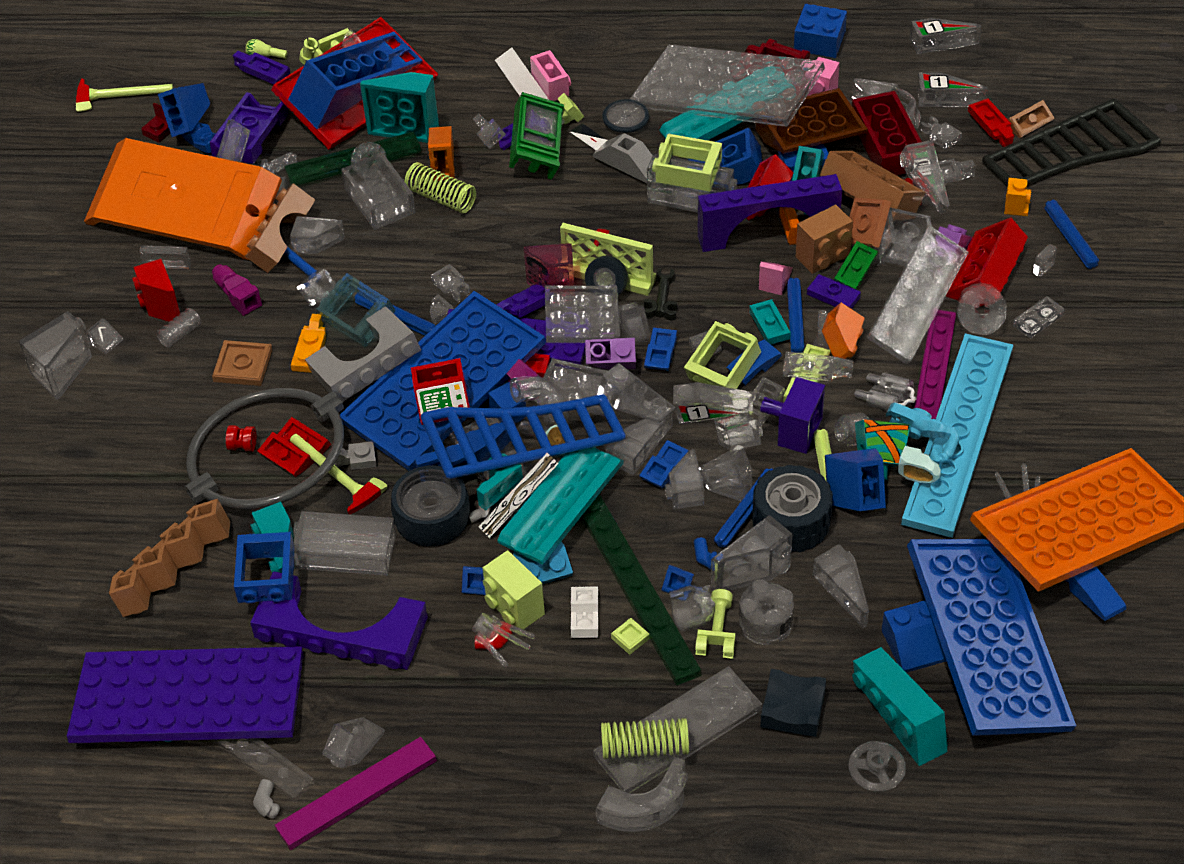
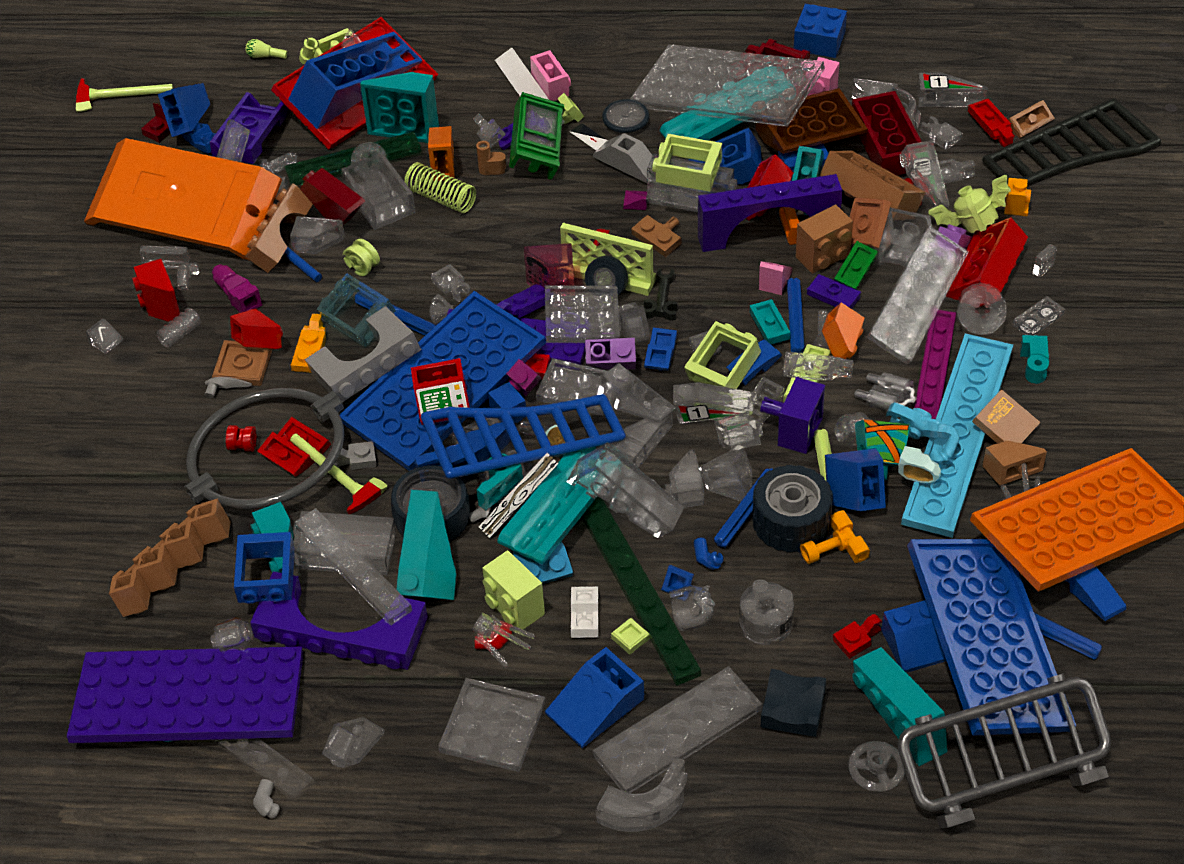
(57, 353): clear slope -> none
(183, 274): none -> clear arm
(223, 382): none -> light grey bar
(232, 635): none -> clear head
(255, 330): none -> red slope
(261, 67): dark purple hinge -> none
(316, 286): clear brick -> none
(331, 196): none -> dark red slope
(353, 566): none -> clear plate
(355, 793): magenta tile -> none
(361, 257): none -> yellowish green wheel
(426, 555): none -> teal wedge
(473, 580): blue slope -> none
(490, 162): none -> medium nougat piece
(492, 724): none -> clear plate
(538, 390): clear cylinder -> none
(596, 697): none -> blue slope
(607, 737): yellowish green piece -> none
(627, 489): none -> clear wedge
(635, 200): none -> magenta slope
(658, 234): none -> medium nougat plate
(659, 467): blue slope -> none
(723, 601): yellowish green bar -> none
(754, 556): clear slope -> none
(840, 577): clear slope -> none
(842, 538): none -> light orange bar
(857, 638): none -> red plate
(942, 34): clear slope -> none
(951, 802): none -> flat silver bar
(974, 207): none -> yellowish green helmet
(1005, 419): none -> medium nougat tile
(1005, 460): none -> medium nougat slope
(1037, 354): none -> teal leg
(1068, 638): none -> blue axle
(1071, 234): blue axle -> none

